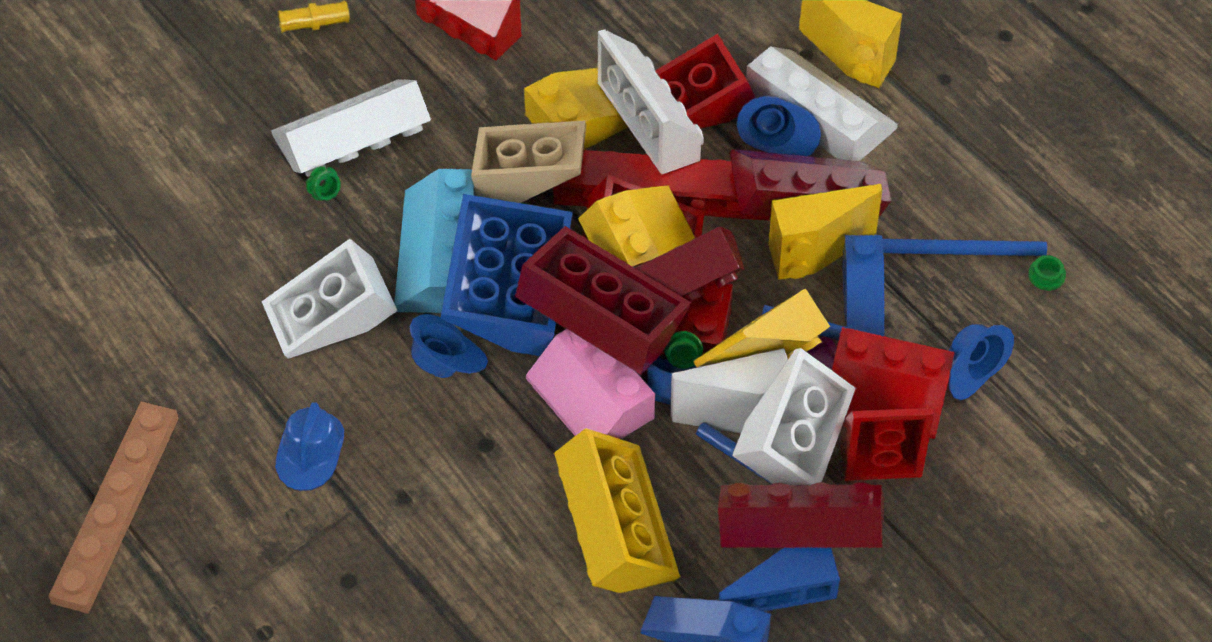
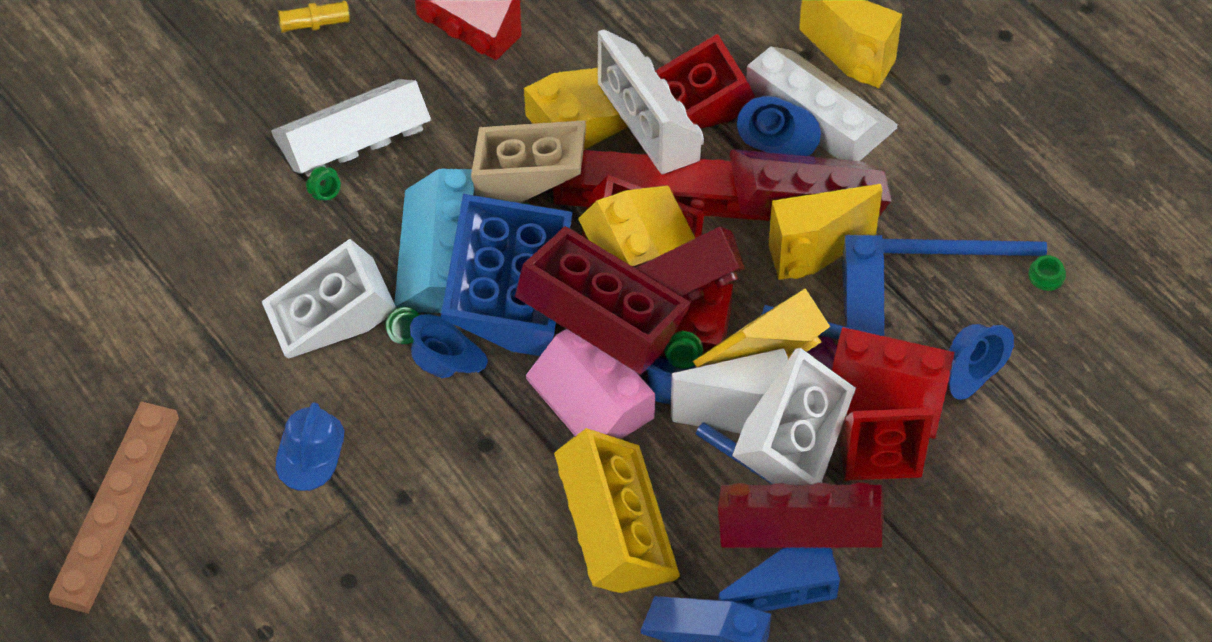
(398, 324): none -> green plate

